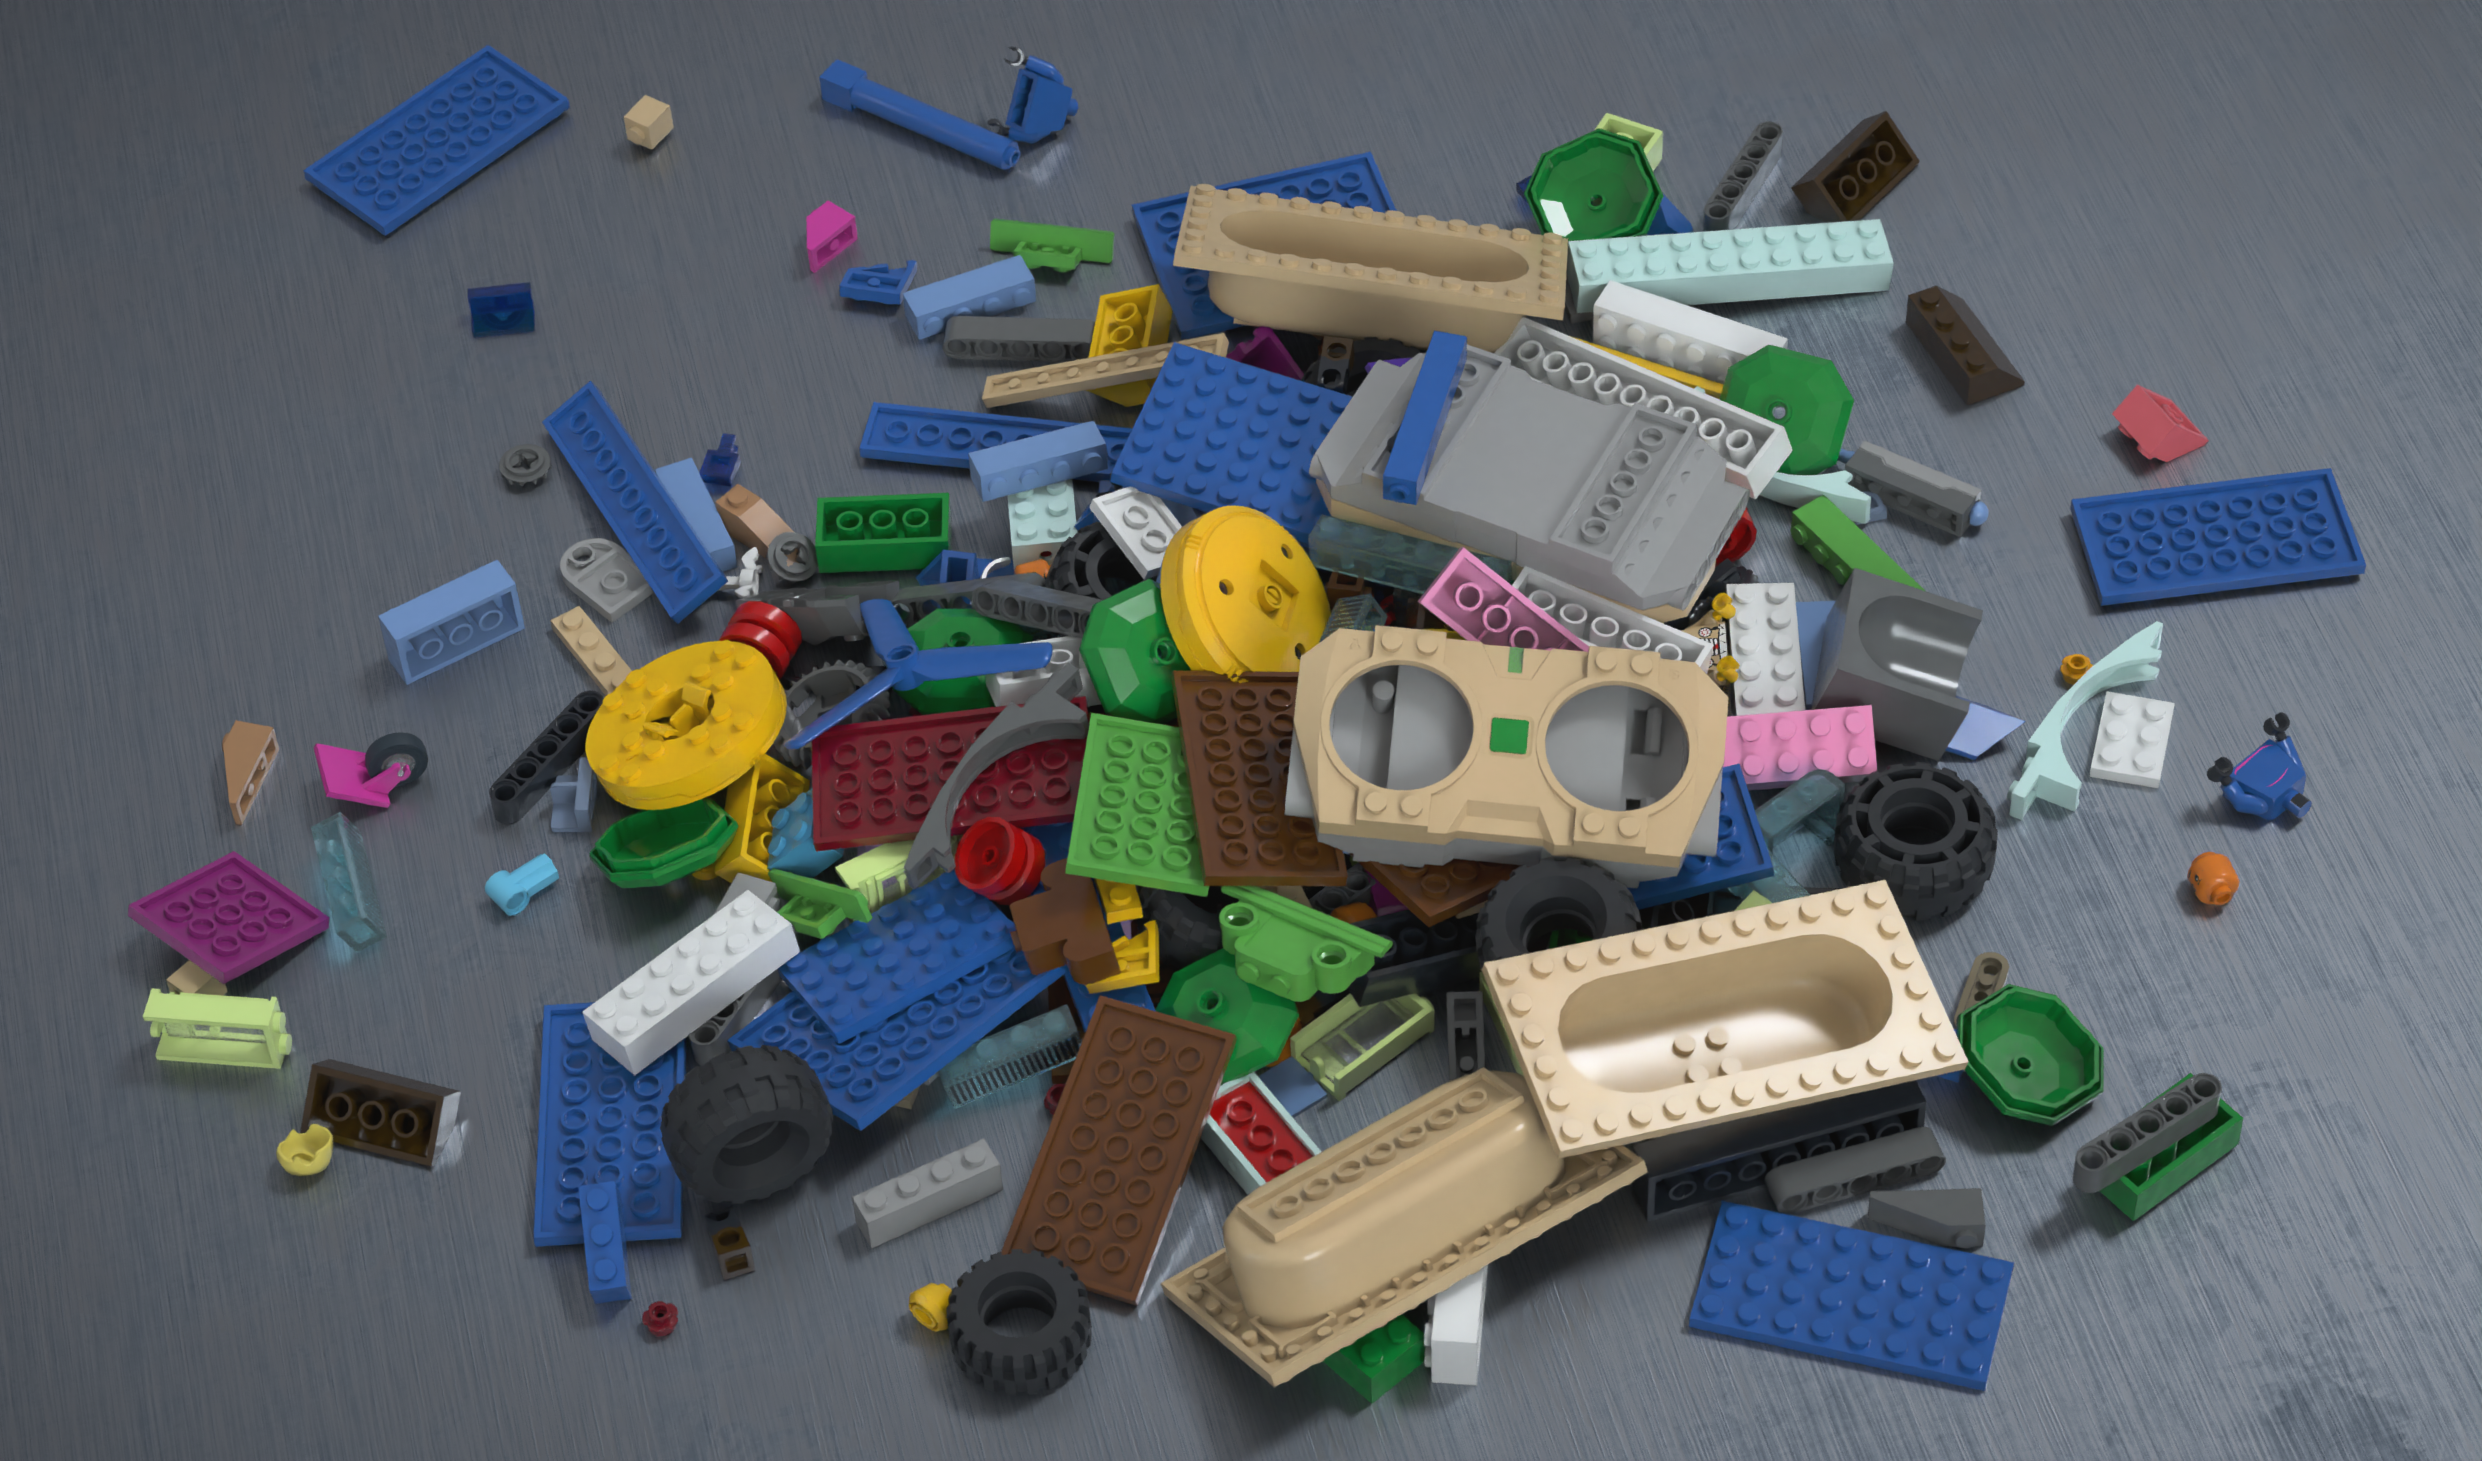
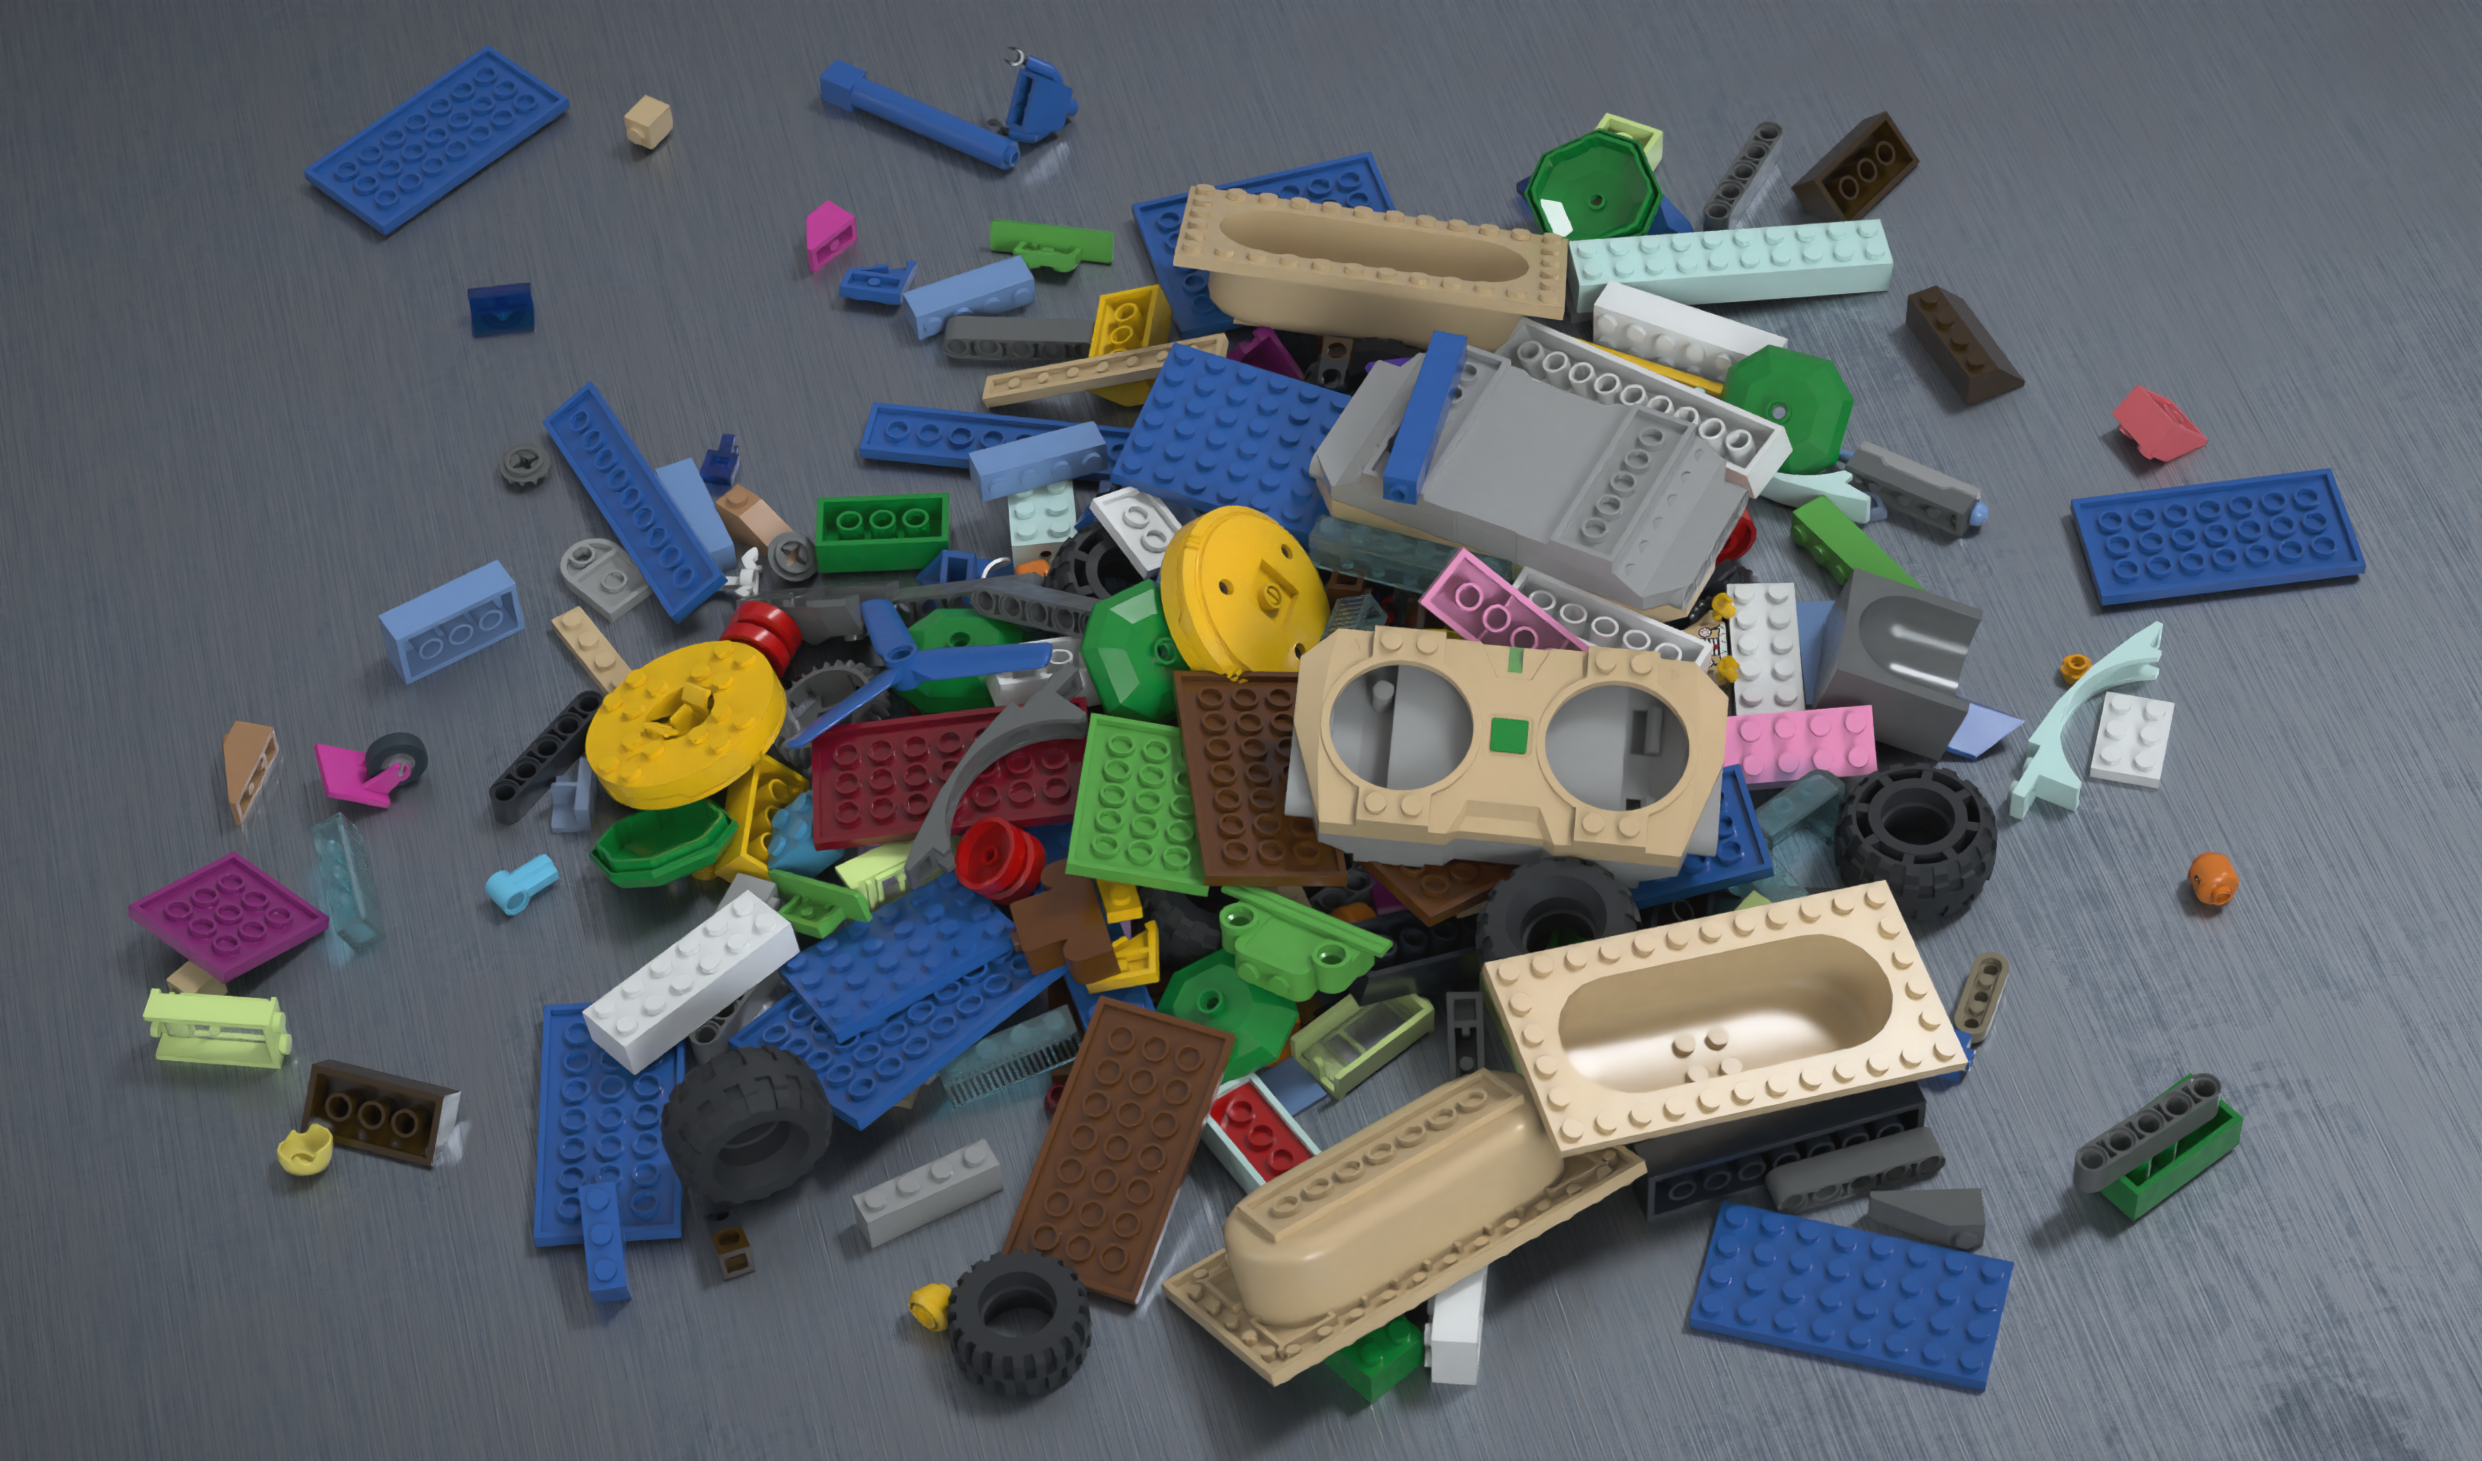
(663, 1325): dark red plate -> none
(2030, 1054): green rock -> none
(2267, 778): blue torso -> none

